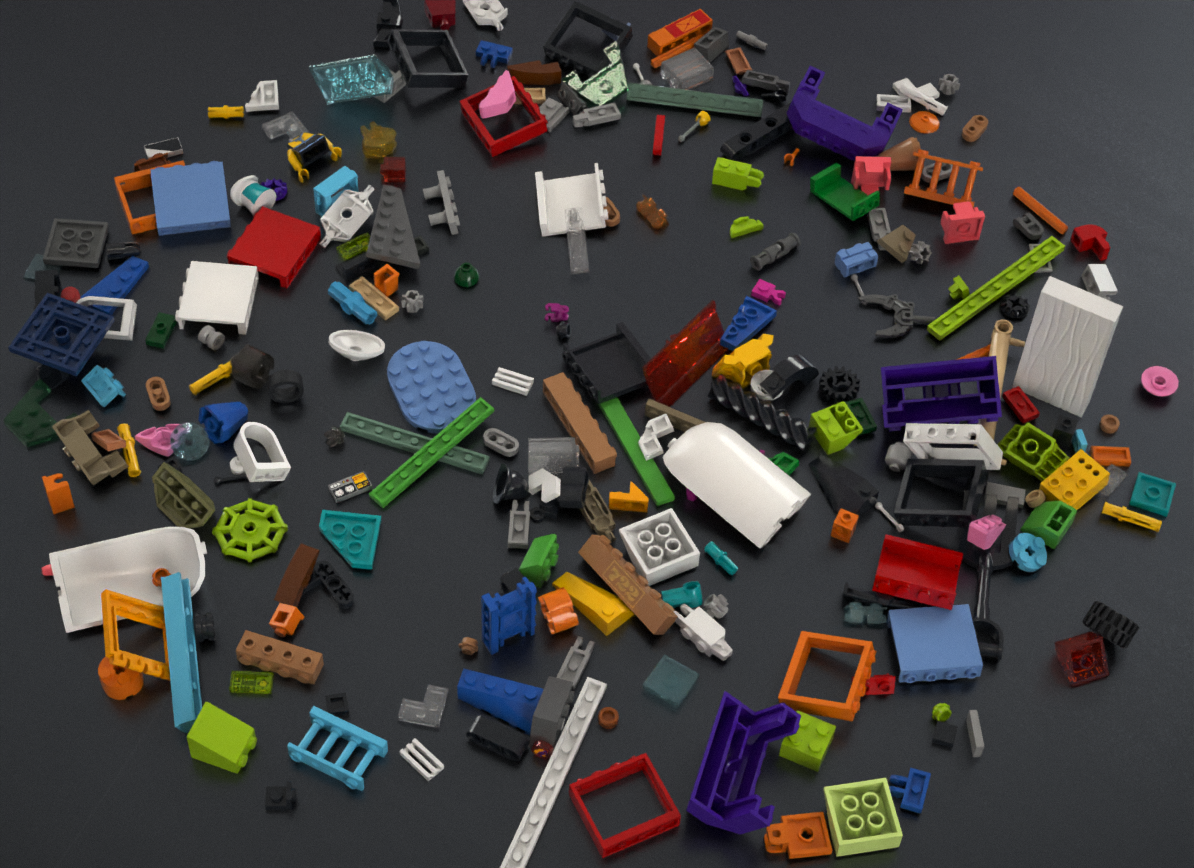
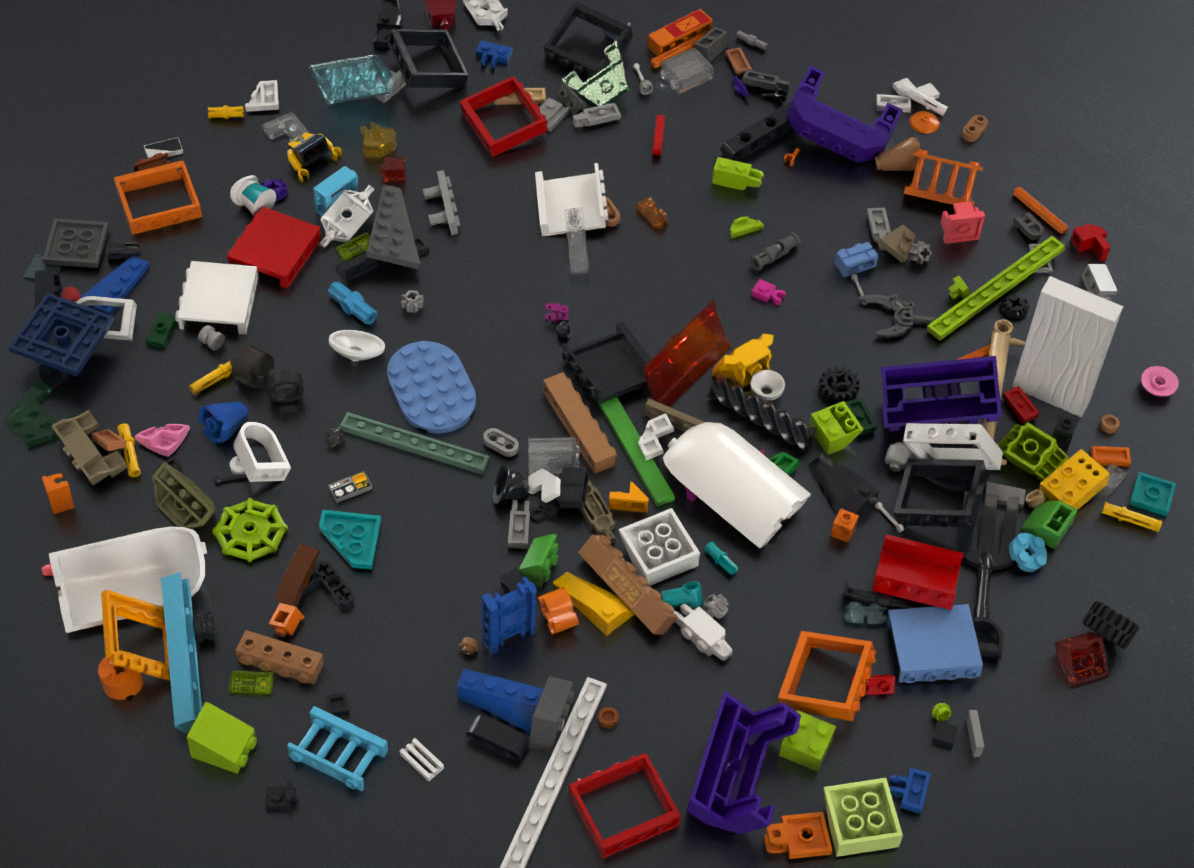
(102, 385): medium azure bracket -> none
(158, 395): medium nougat plate -> none
(161, 572): orange plate -> none
(190, 198): medium blue panel -> none
(191, 432): clear light blue dish -> none
(374, 298): tan tile -> none
(386, 280): orange window -> none
(426, 712): clear tile -> none
(431, 452): bright green tile -> none
(466, 275): dark green brick -> none
(499, 98): bright pink slope -> none
(514, 379): white tile -> none
(536, 74): reddish brown slope -> none
(542, 749): clear red tile -> none
(575, 662): light grey hinge -> none
(671, 681): clear light blue plate -> none
(695, 99): sand green tile -> none
(701, 119): hinge -> none
(746, 323): blue wing -> none
(787, 372): black arch -> none
(841, 194): green panel -> none
(871, 173): coral panel -> none
(944, 172): light grey plate -> none
(949, 84): light grey gear -> none
(985, 531): bright pink slope -> none
(1079, 441): medium azure tile -> none

